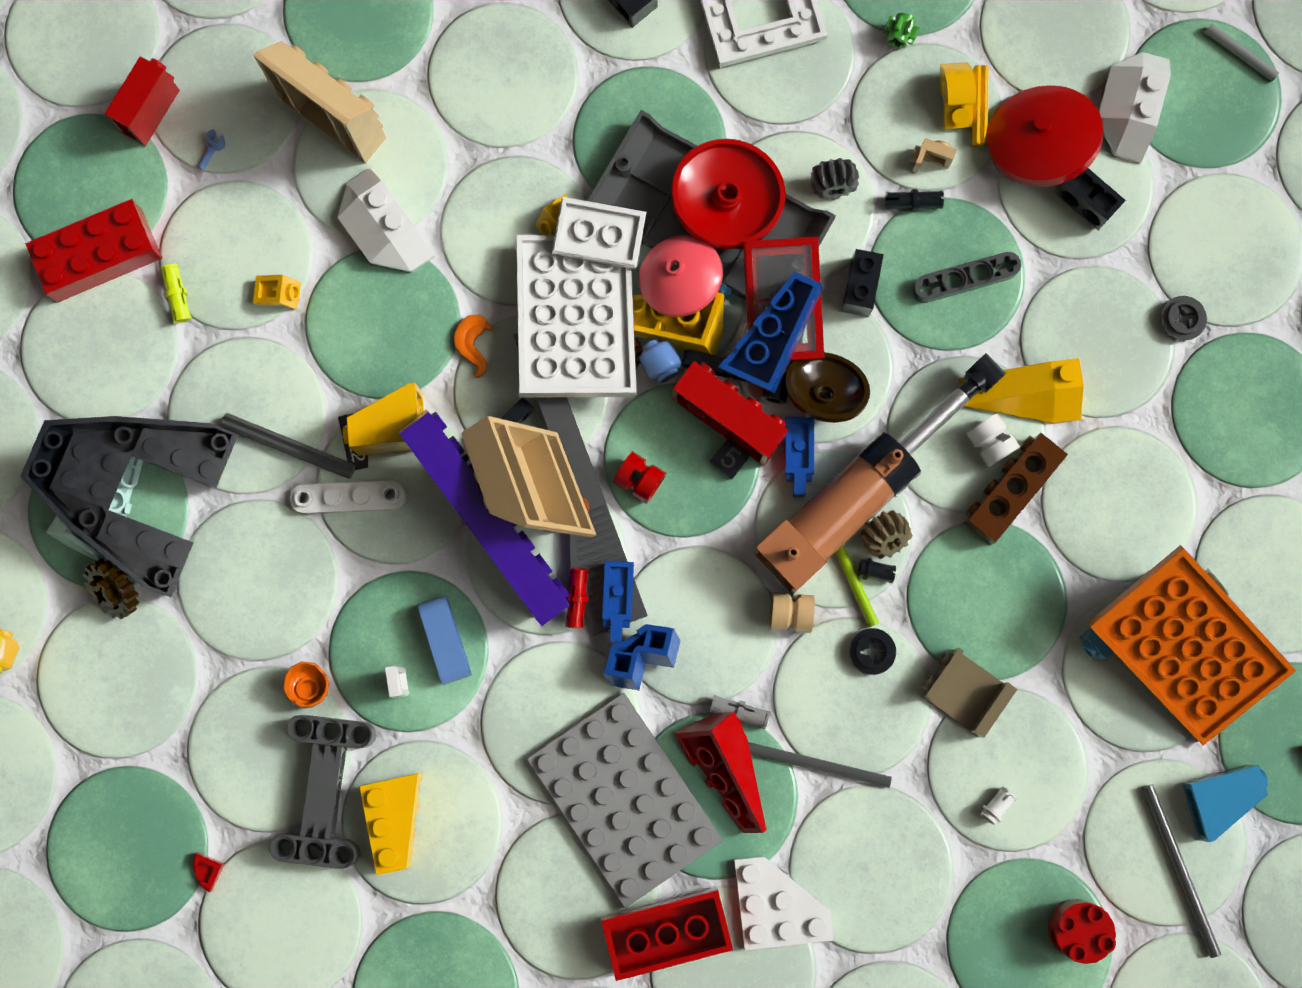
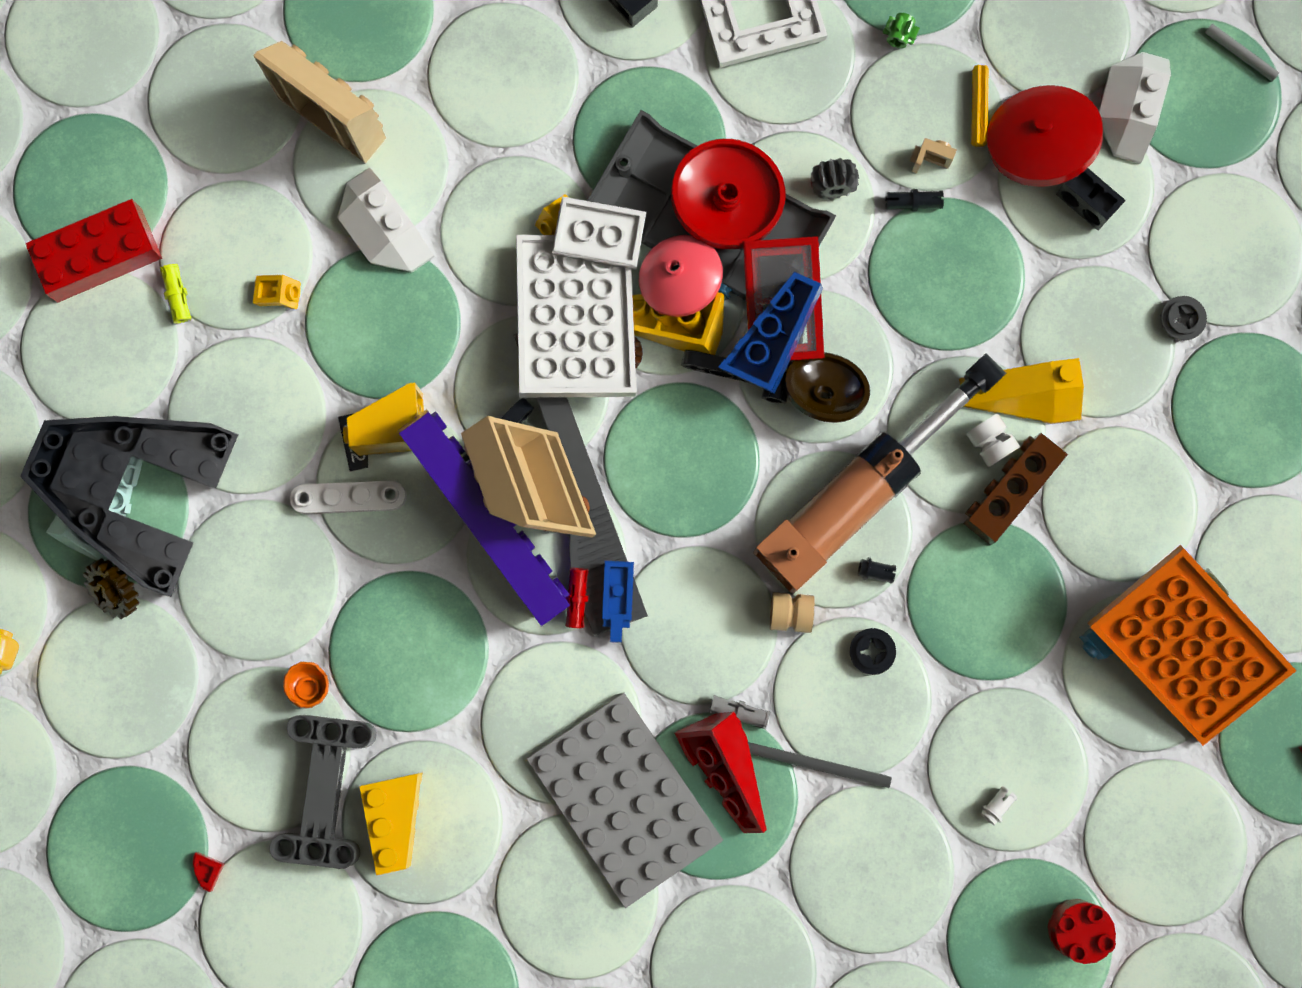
(142, 100): red brick -> none
(212, 147): medium blue hand -> none
(288, 445): dark grey axle -> none
(397, 681): white tile -> none
(444, 640): medium blue beam -> none
(464, 339): orange piece -> none
(647, 483): red wheel -> none
(648, 646): blue brick -> none
(660, 360): medium blue head -> none
(666, 933): red brick -> none
(729, 412): red brick -> none
(730, 458): black tile -> none
(776, 908): white plate -> none
(799, 453): blue hinge -> none
(856, 587): lime bar -> none
(862, 282): black brick -> none
(886, 534): dark tan gear -> none
(958, 94): yellow brick -> none
(965, 273): dark grey beam -> none
(967, 692): dark tan panel -> none
(1181, 871): dark grey piece -> none
(1224, 798): dark azure slope -> none

